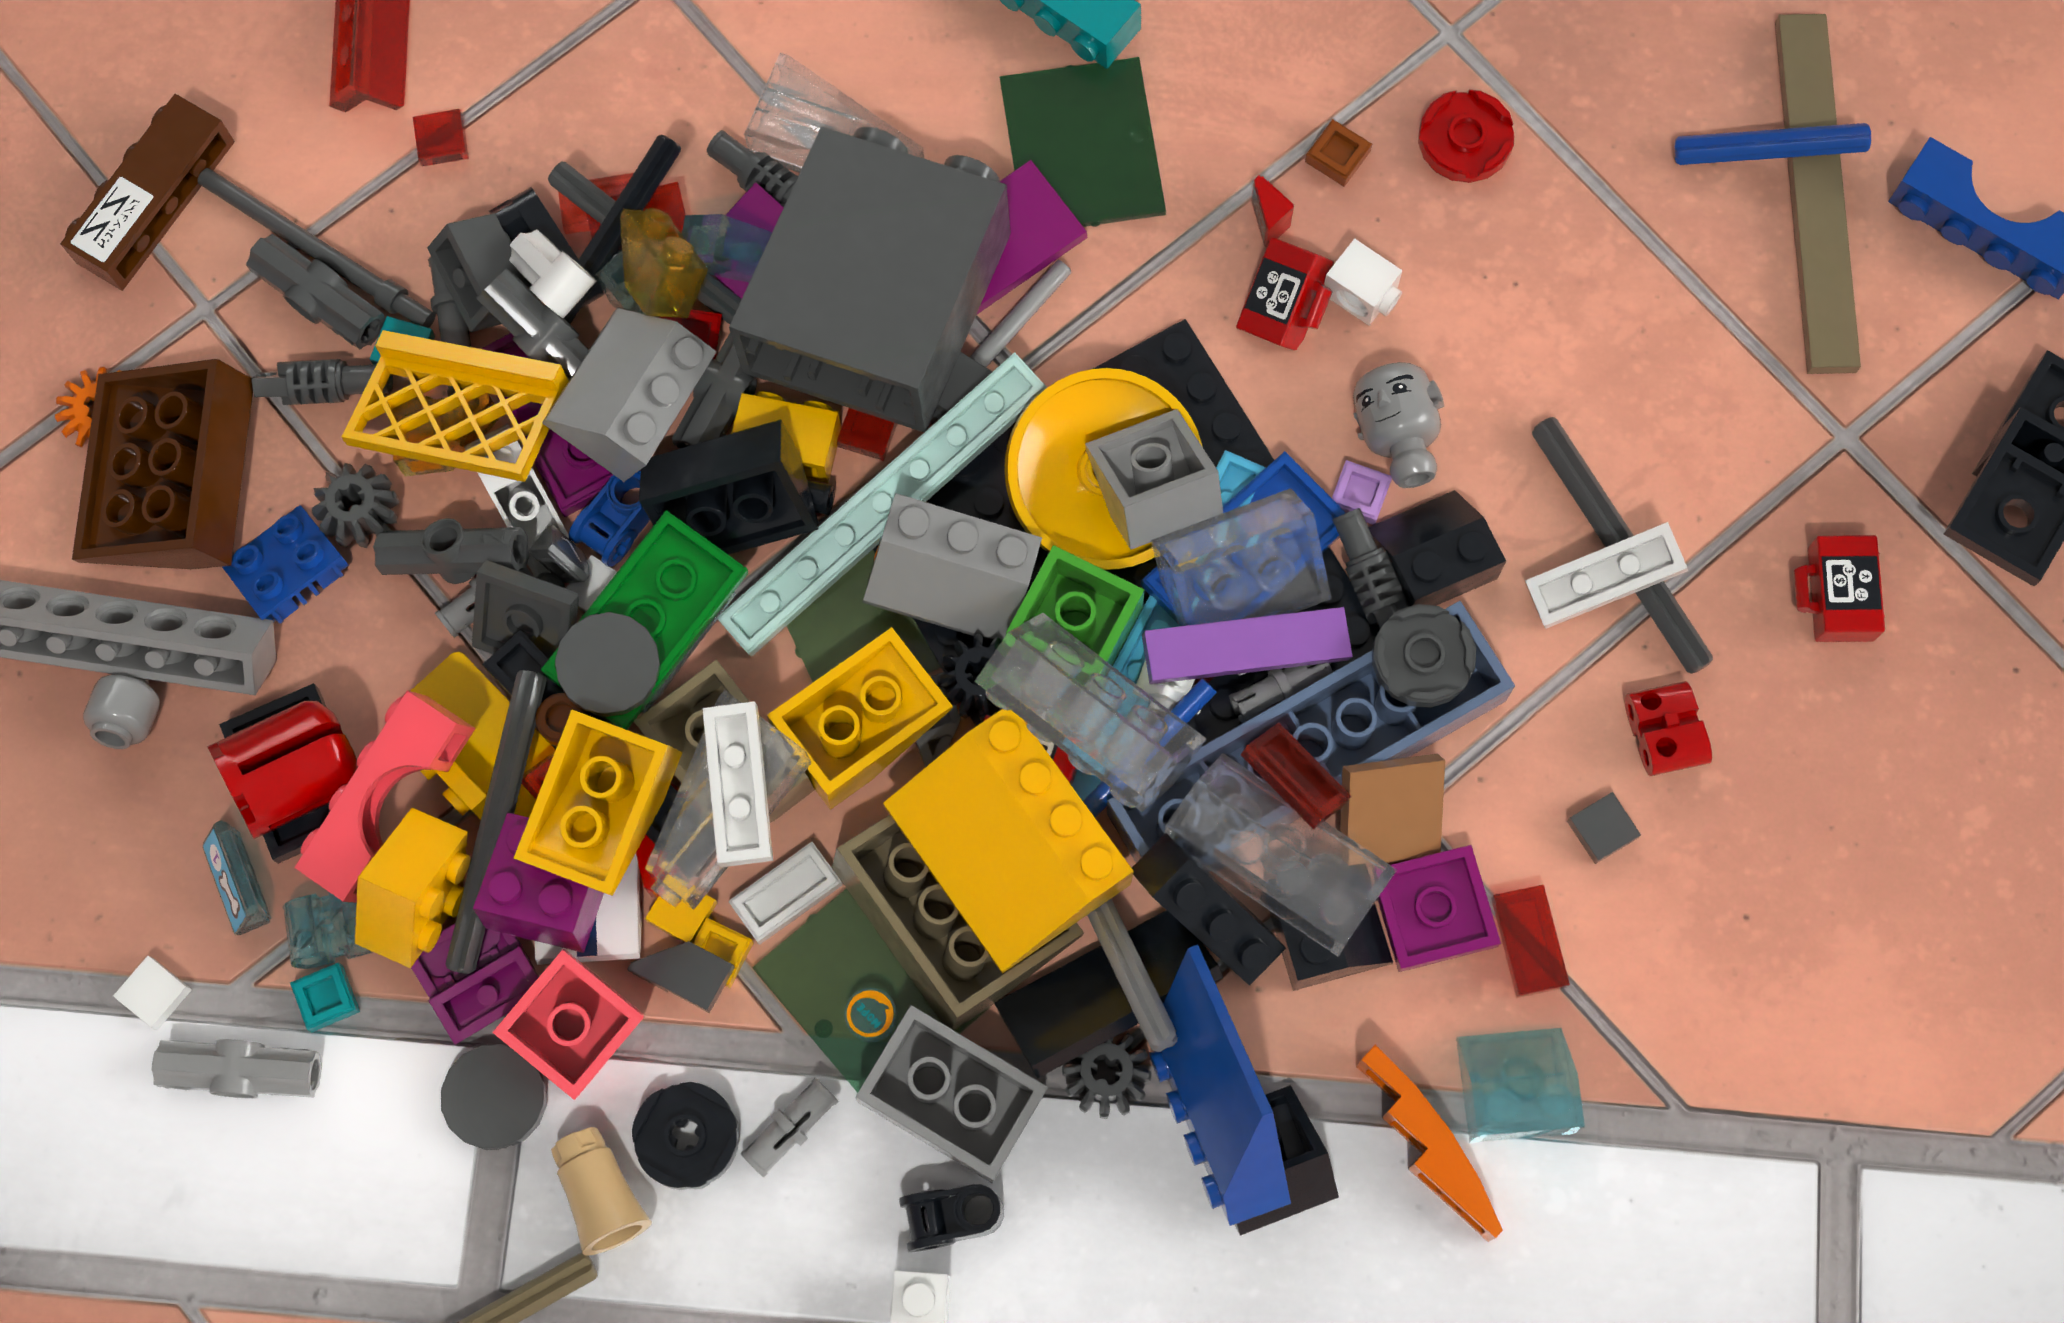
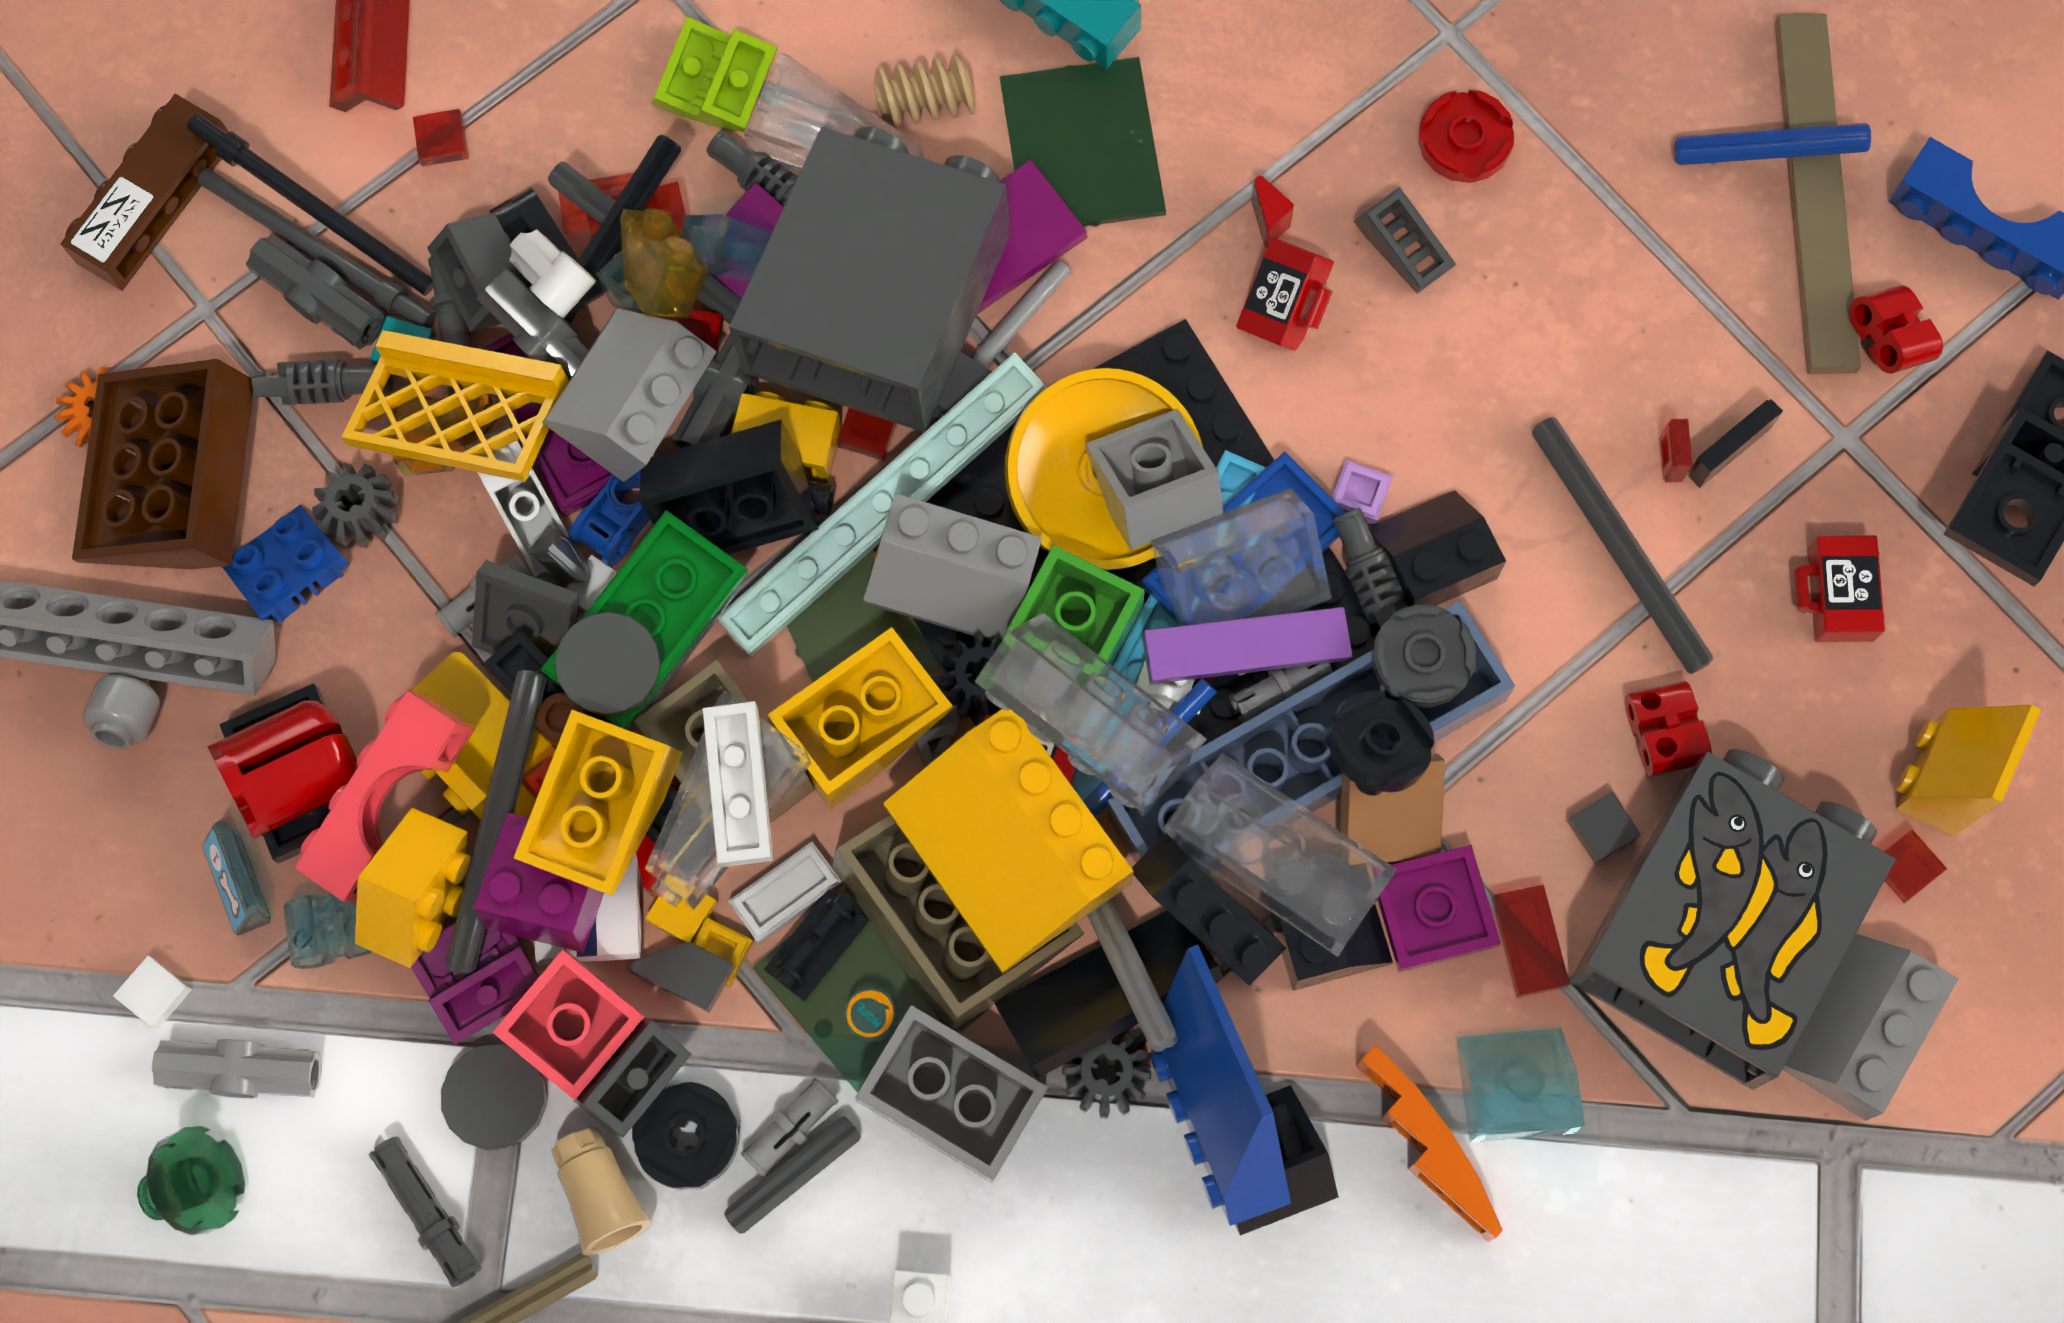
(192, 1182): none -> clear green tile
(236, 151): none -> black bar
(325, 997): teal tile -> none
(435, 1227): none -> dark grey pin
(450, 550): dark grey piece -> none
(632, 1078): none -> dark grey brick
(714, 76): none -> lime slope
(792, 1175): none -> dark grey axle
(817, 944): none -> black hinge
(923, 90): none -> tan piece
(947, 1216): black piece -> none
(1296, 775): clear red tile -> none
(1338, 153): dark orange tile -> none
(1364, 282): white brick -> none
(1365, 763): none -> black plate
(1400, 419): light grey piece -> none
(1411, 220): none -> dark grey slope
(1606, 575): white plate -> none
(1675, 450): none -> clear red tile
(1734, 442): none -> black tile
(1735, 917): none -> brick
(1869, 1025): none -> light grey slope
(1894, 326): none -> red piece
(1913, 866): none -> clear red tile
(1965, 764): none -> yellow slope

